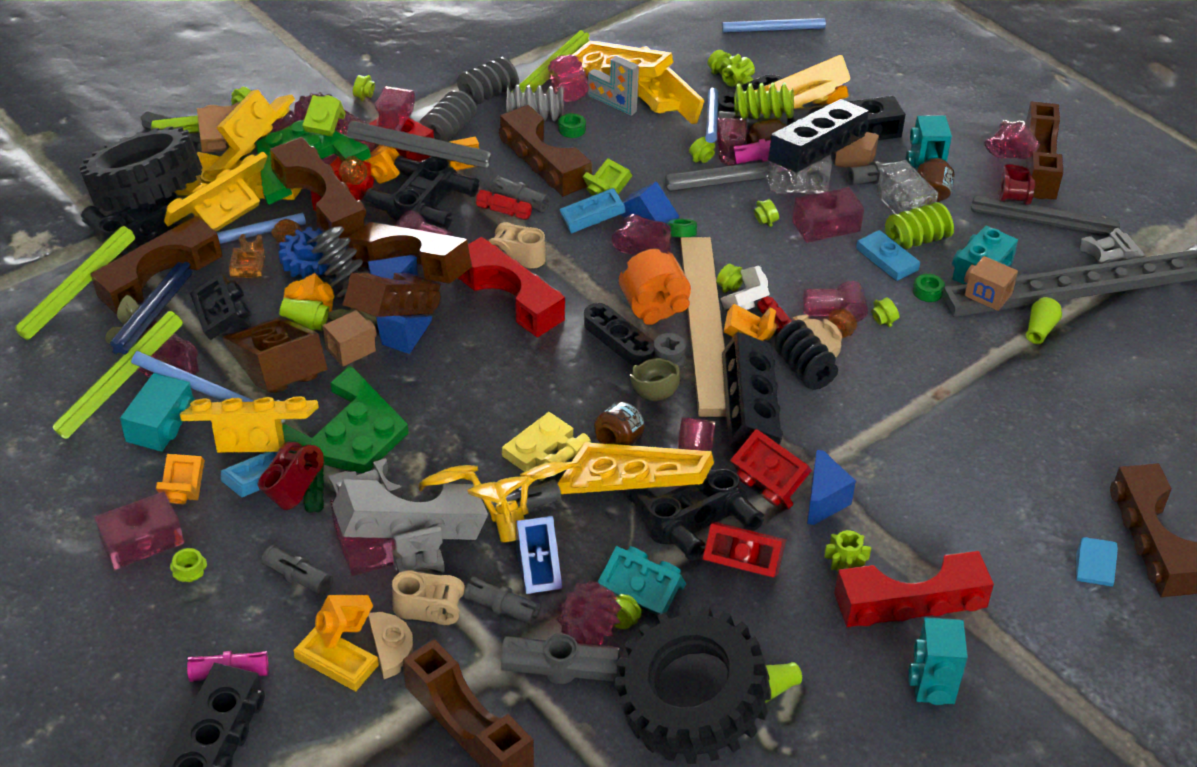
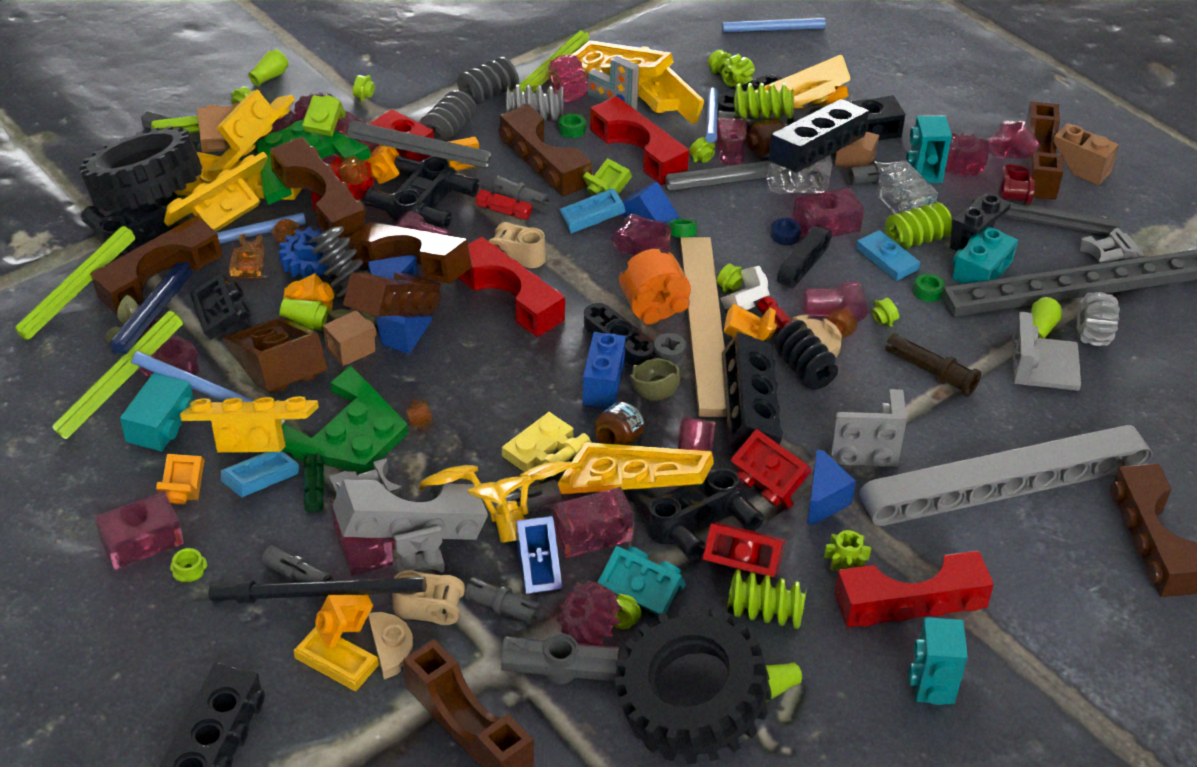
(199, 667): dark pink pin -> none
(250, 591): none -> black bar
(270, 66): none -> lime cone
(287, 475): dark red piece -> none
(394, 107): clear pink piece -> none
(419, 414): none -> clear orange plate
(593, 522): none -> clear pink brick
(604, 370): none -> blue brick
(620, 123): none -> red arch
(752, 152): dark pink pin -> none
(766, 212): lime plate -> none
(766, 599): none -> lime piece
(785, 231): none -> dark blue tile
(804, 256): none -> black beam
(871, 437): none -> light grey bracket
(939, 176): reddish brown head -> none
(945, 369): none -> dark brown pin
(967, 155): none -> clear pink gear
(976, 219): none -> black bracket
(990, 283): medium nougat brick -> none
(1003, 475): none -> light grey beam
(1043, 360): none -> light grey bracket
(1086, 153): none -> medium nougat slope
(1096, 561): dark azure slope -> none
(1097, 319): none -> light grey gear

